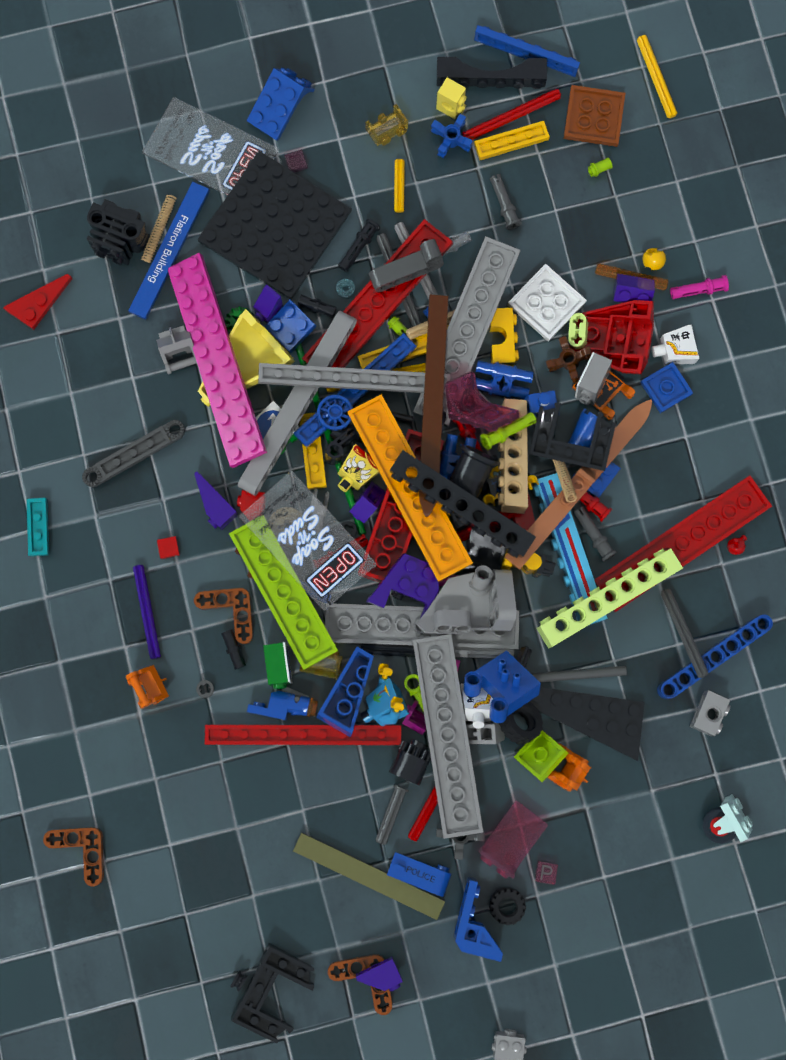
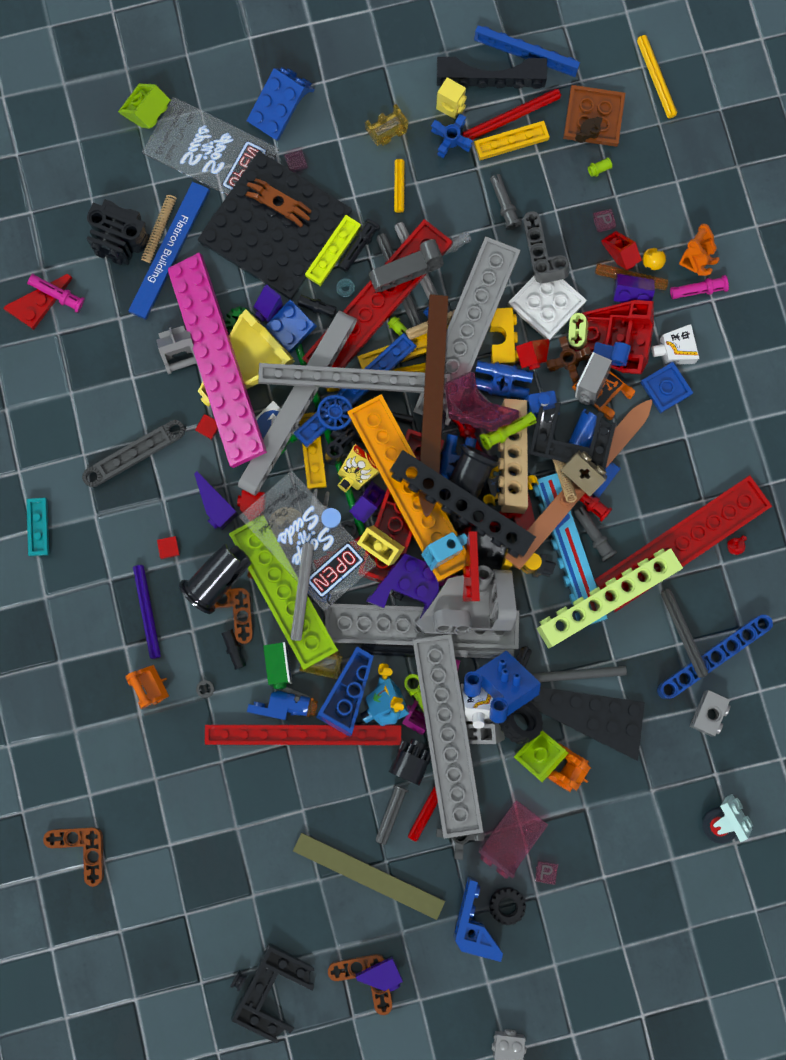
(64, 296): none -> dark pink pin
(145, 105): none -> lime slope
(207, 427): none -> red tile
(215, 578): none -> black piece
(286, 209): none -> dark orange piece
(302, 591): none -> light grey axle
(331, 518): none -> light blue tile
(333, 250): none -> neon yellow plate
(380, 545): none -> light yellow brick
(420, 874): blue door -> none
(444, 549): none -> medium azure torso
(471, 570): none -> red wing
(533, 353): none -> red slope
(536, 247): none -> dark grey beam
(589, 129): none -> dark brown piece
(589, 482): none -> dark tan brick
(604, 220): none -> clear pink tile
(618, 353): none -> blue panel
(622, 250): none -> red slope
(699, 251): none -> orange piece

